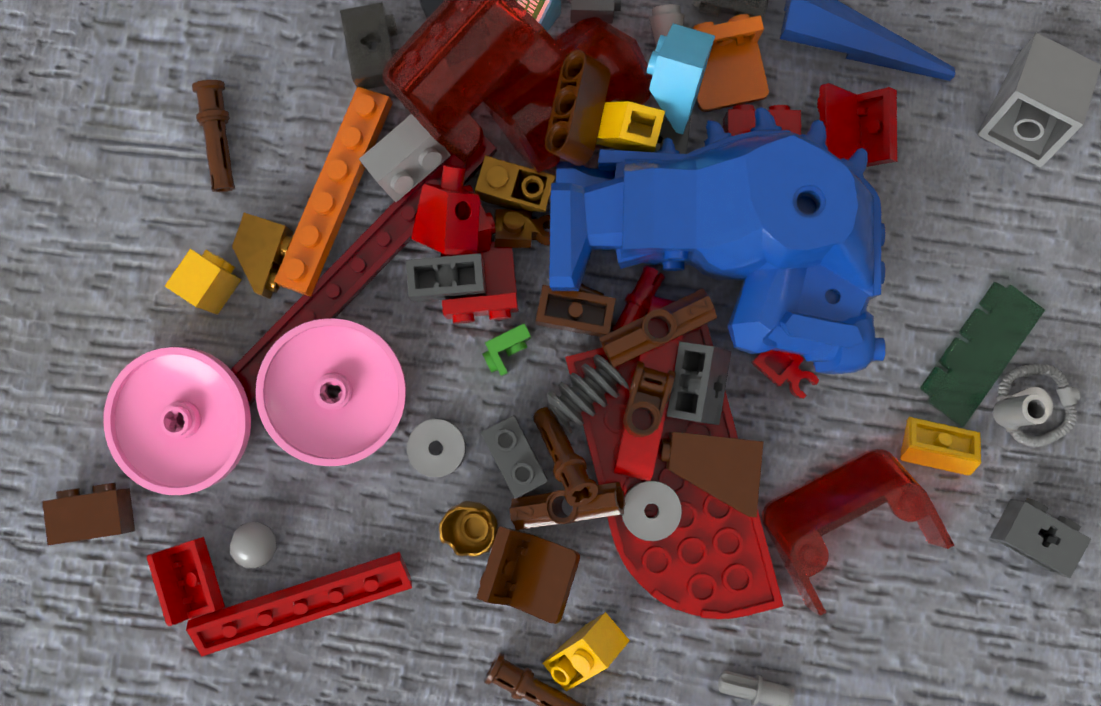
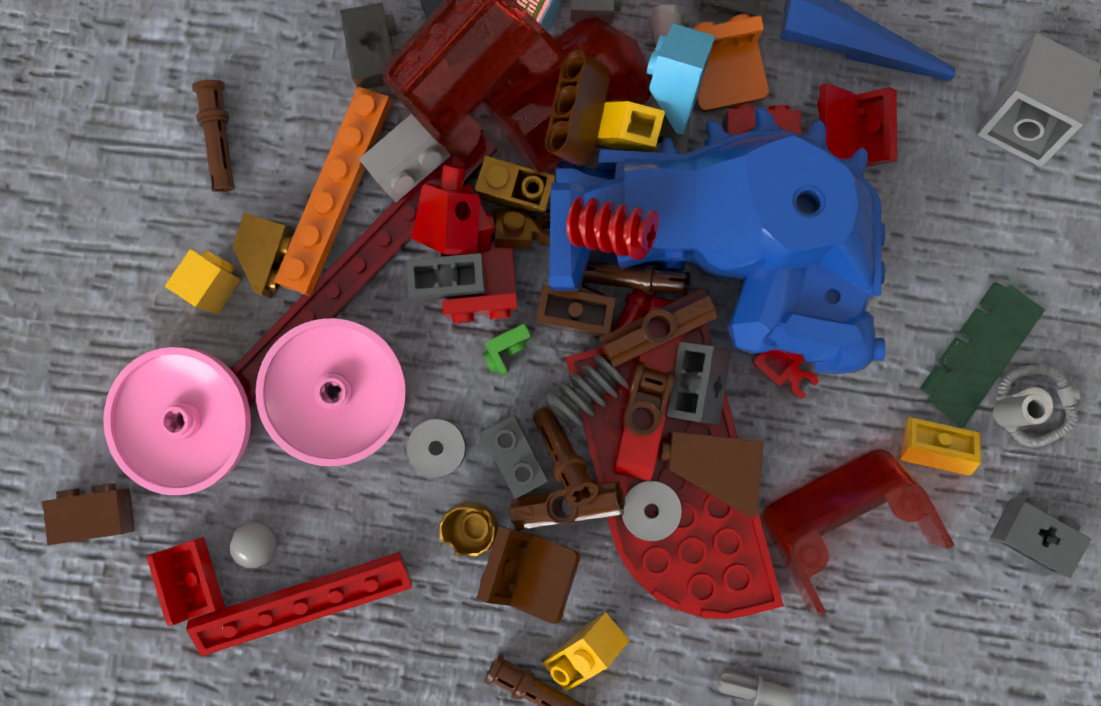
(609, 231): none -> red piece
(647, 279): none -> reddish brown pin

